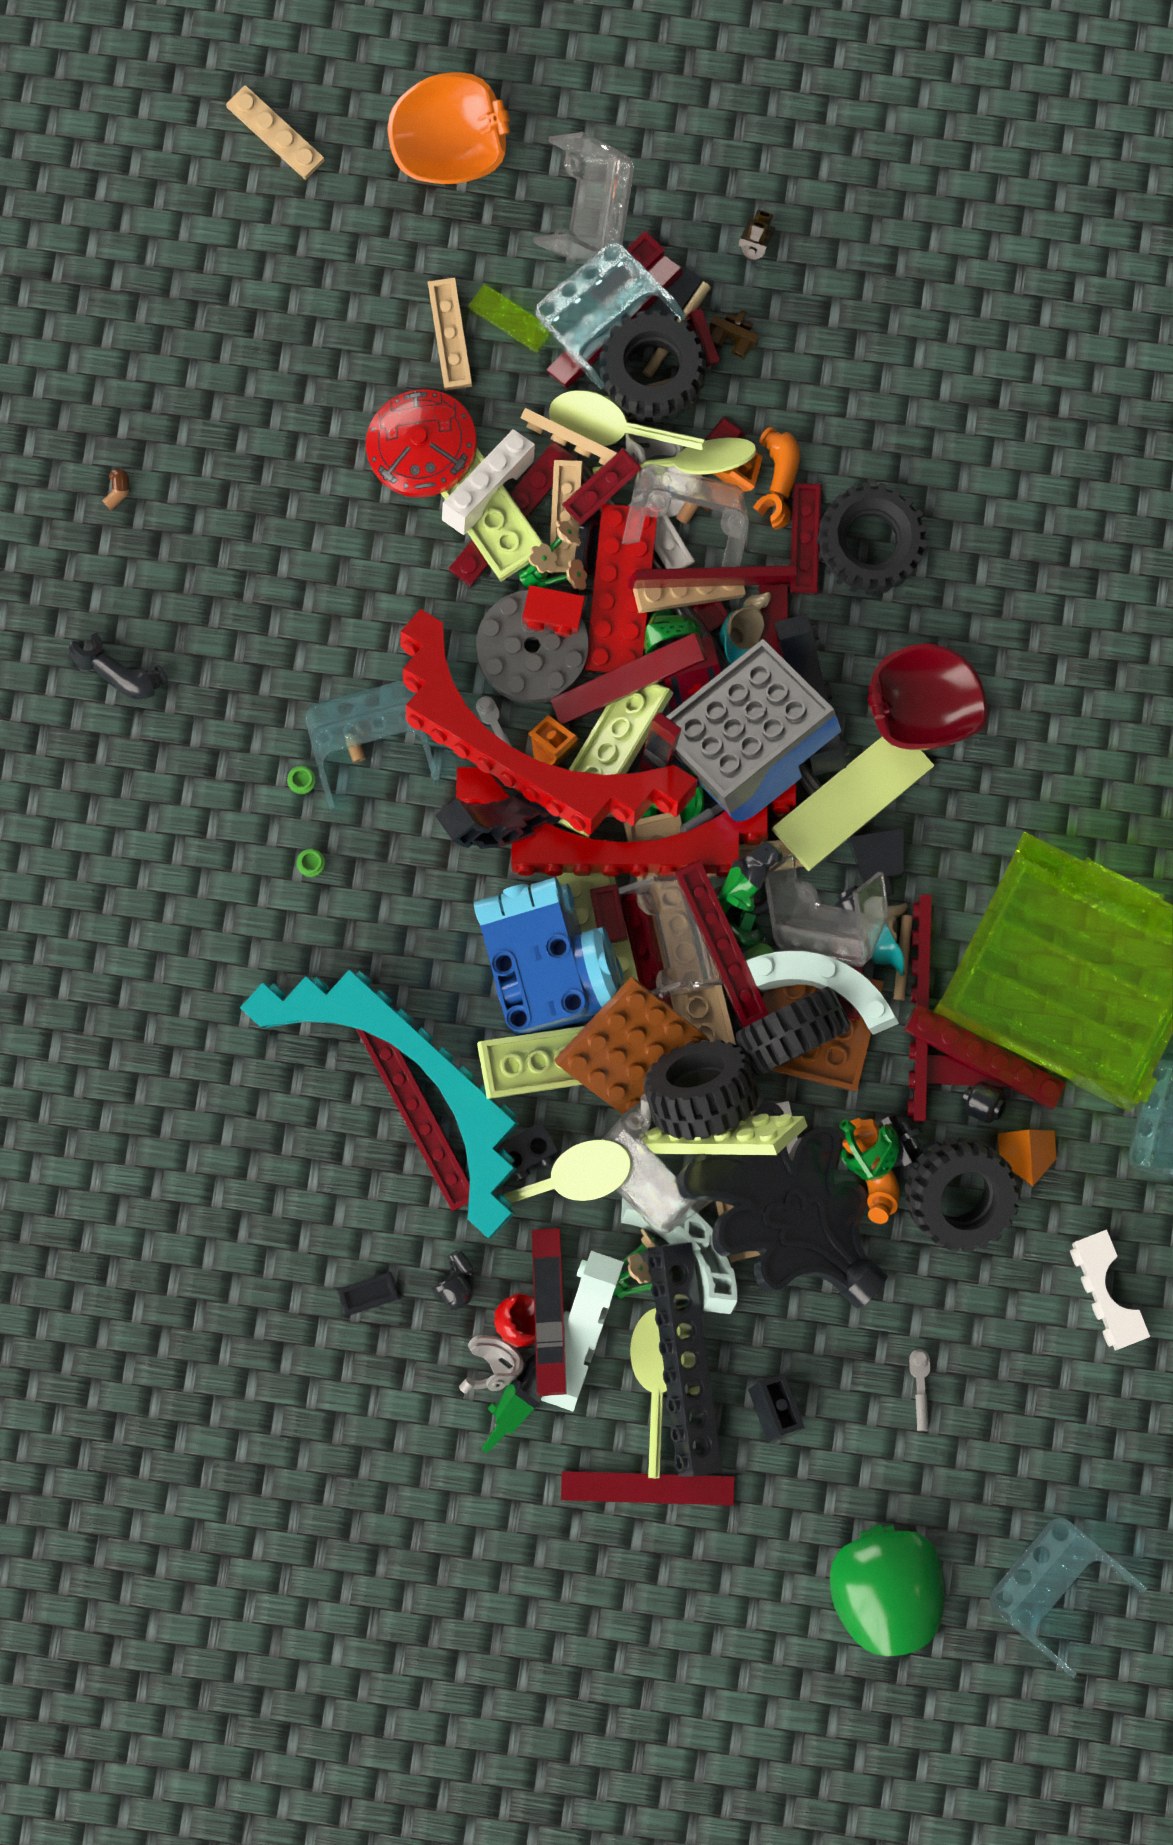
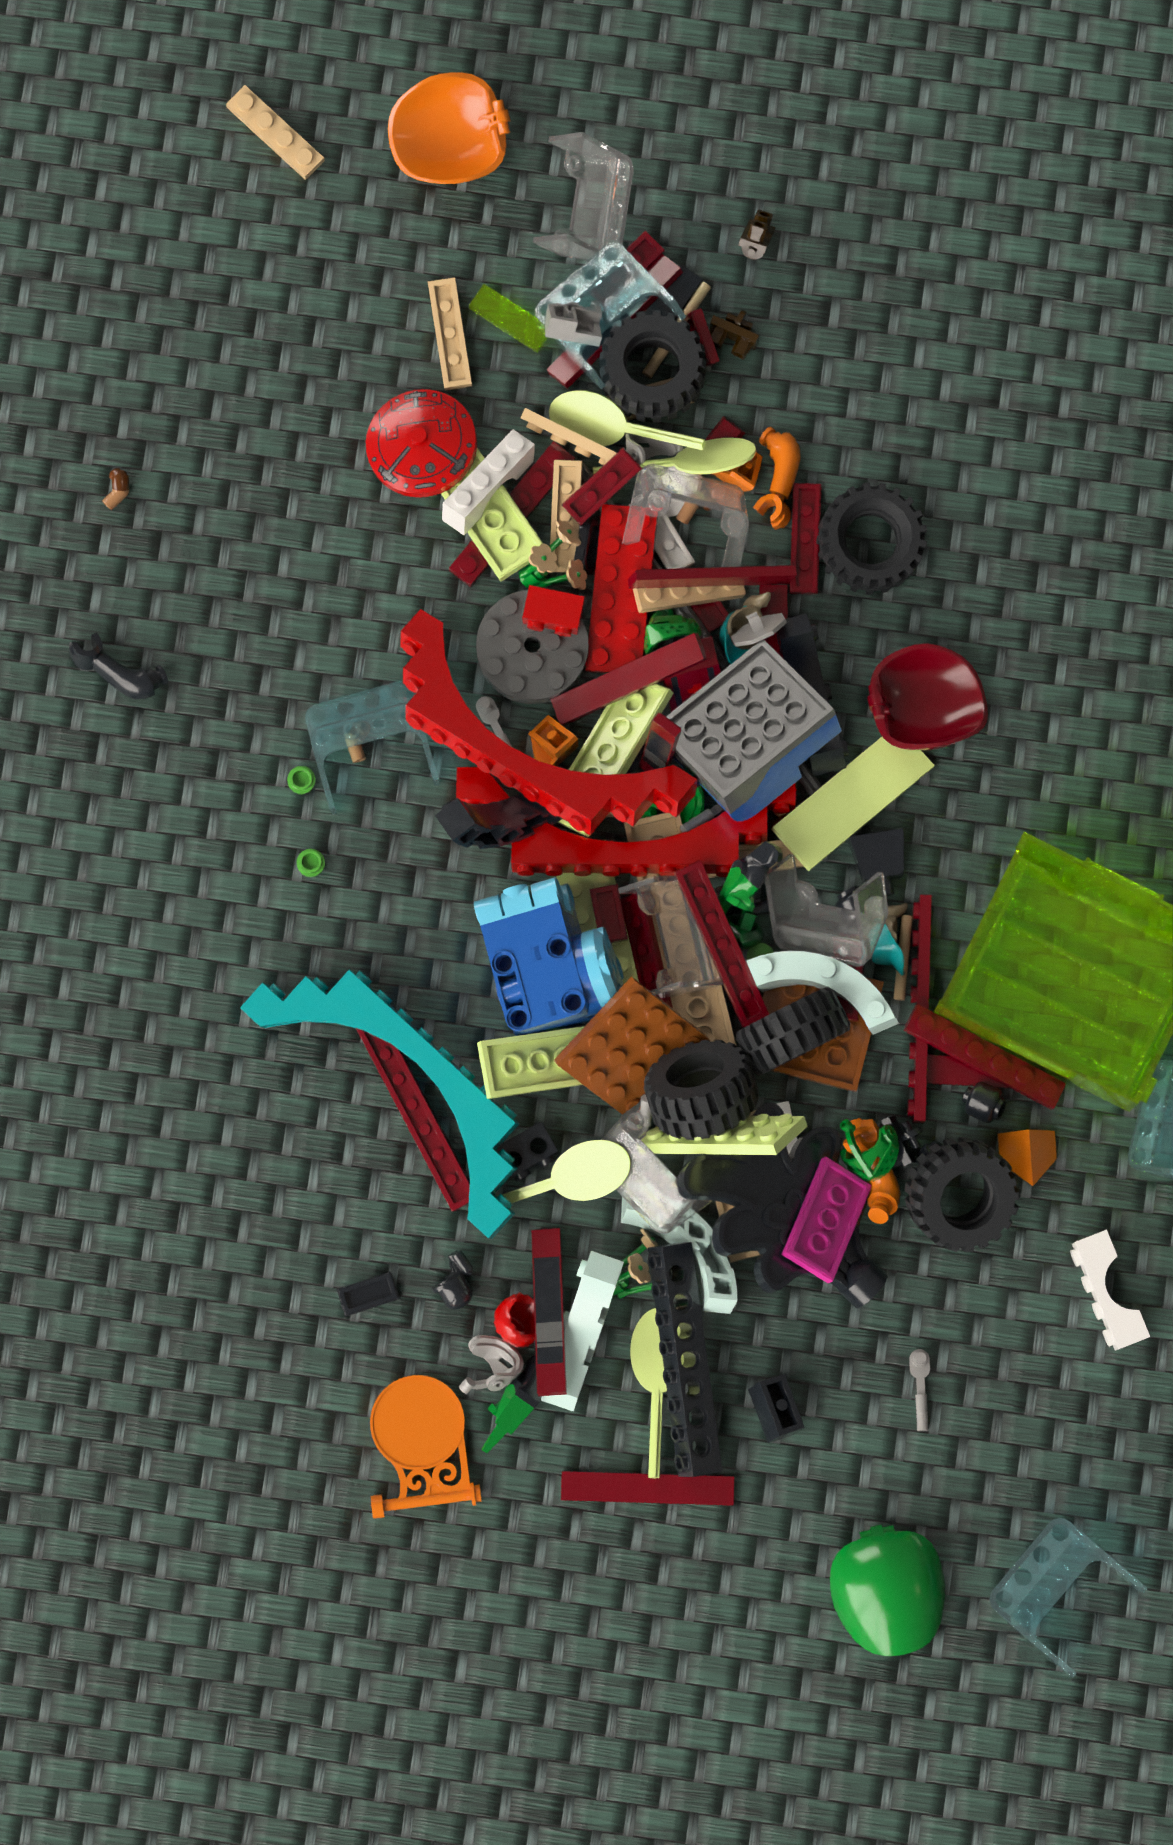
(418, 1428): none -> orange piece
(574, 322): none -> light grey slope
(758, 628): none -> light grey piece
(826, 1220): none -> dark pink tile

